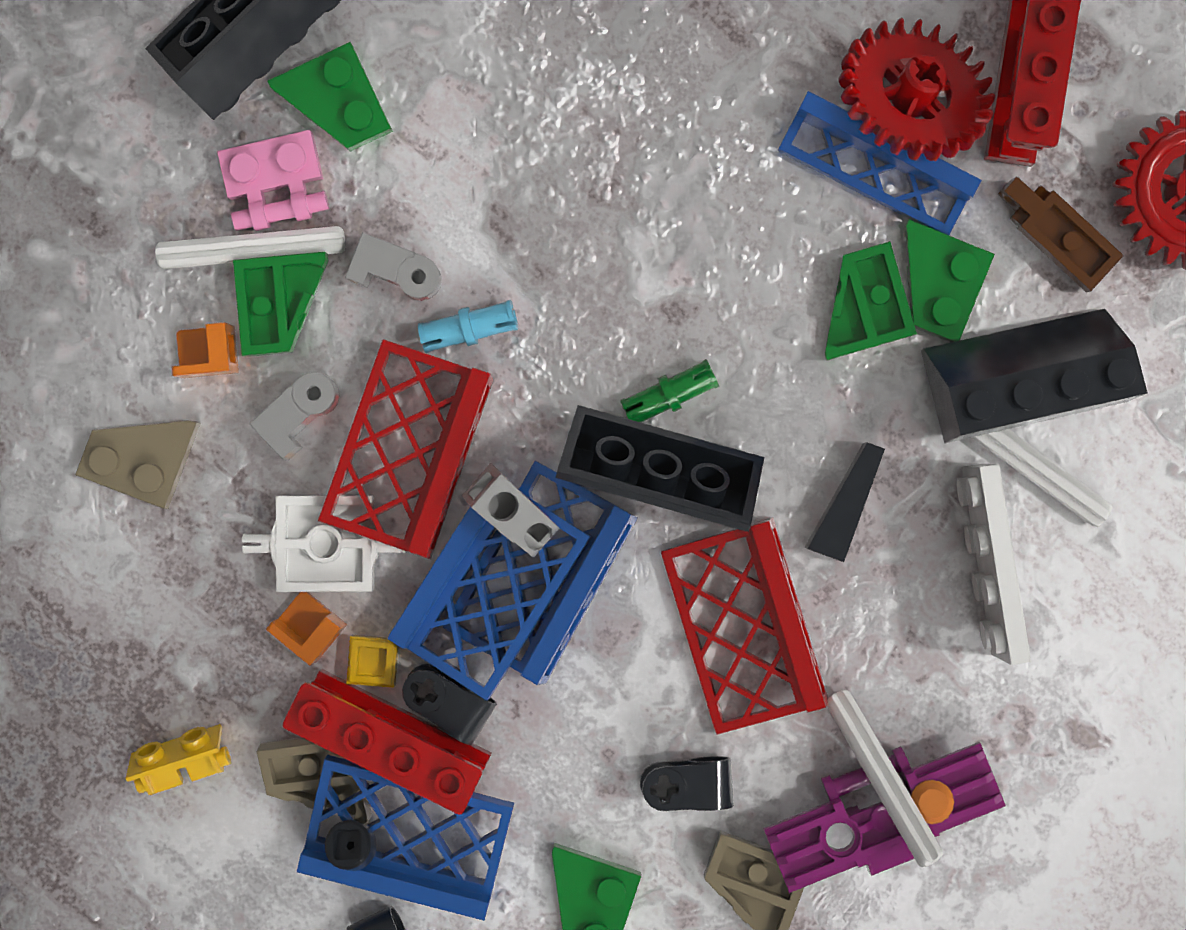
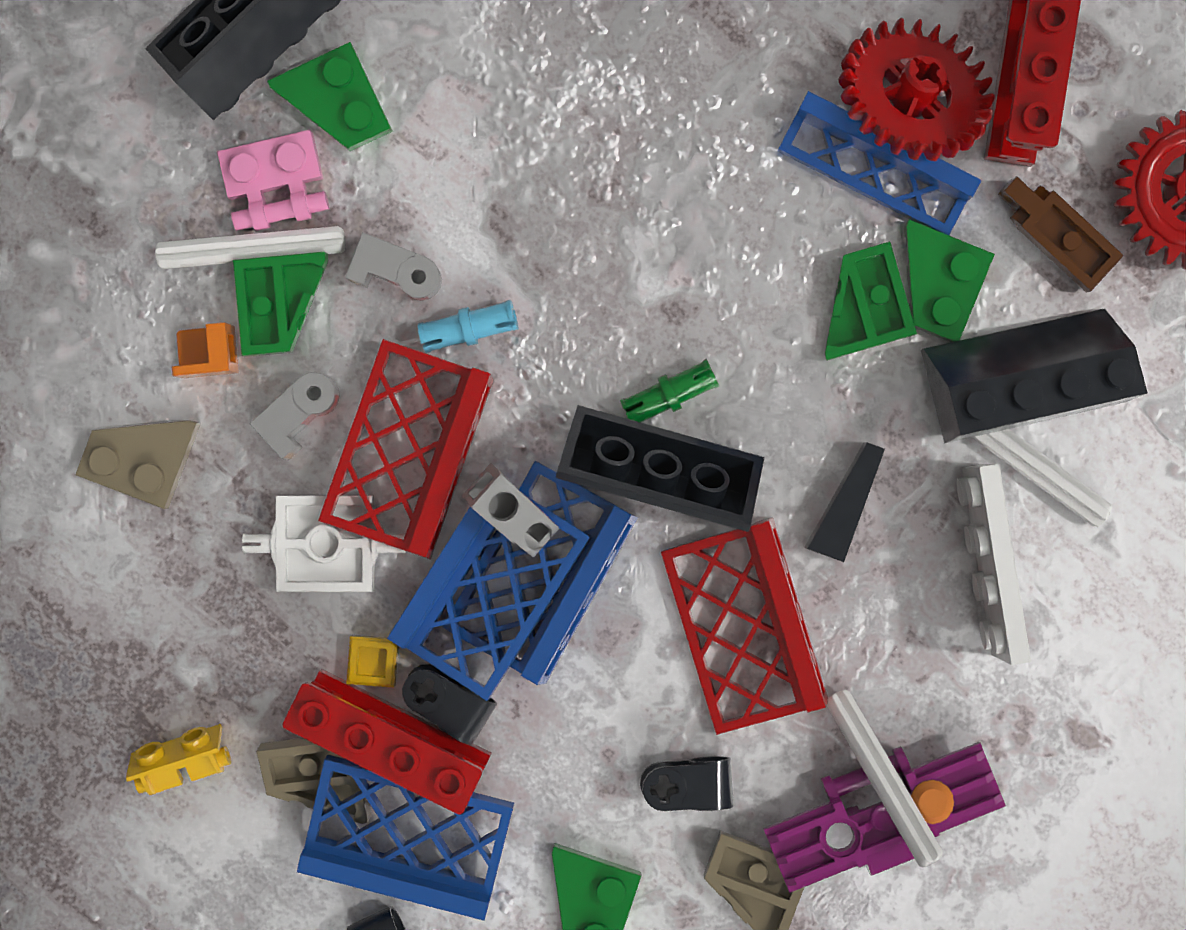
(307, 627): orange panel -> none
(350, 845): black tile -> none

